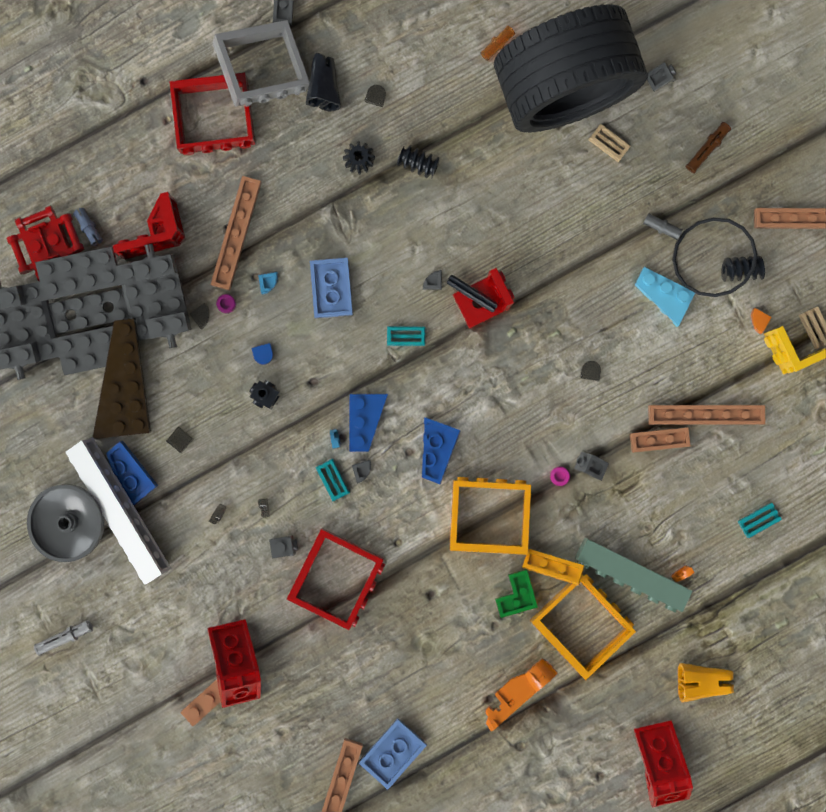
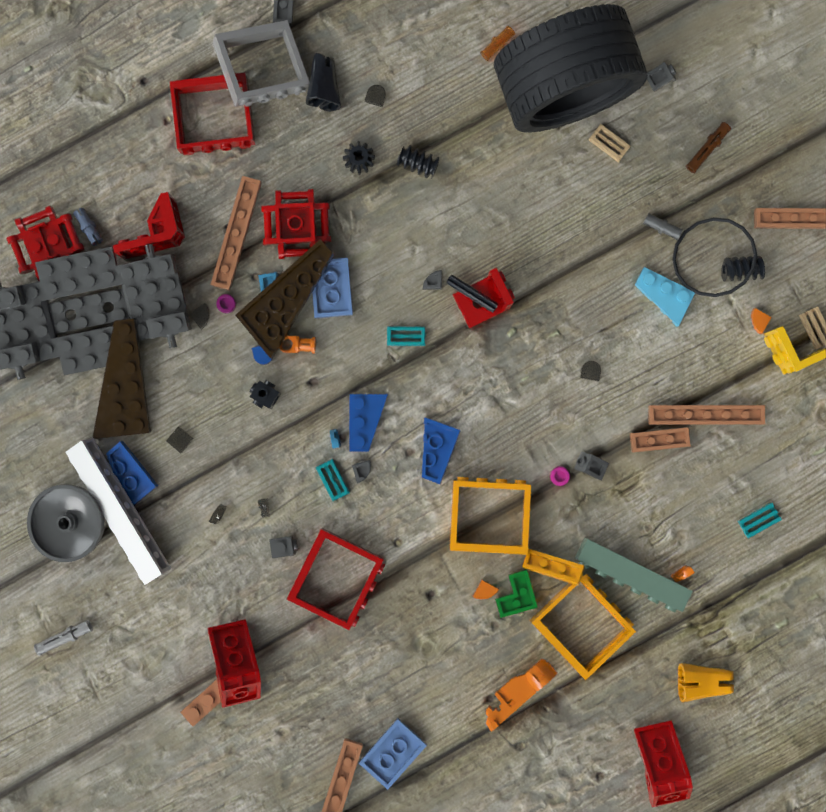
(279, 304): none -> dark brown wing
(295, 222): none -> red brick
(309, 344): none -> orange connector
(485, 590): none -> orange tile

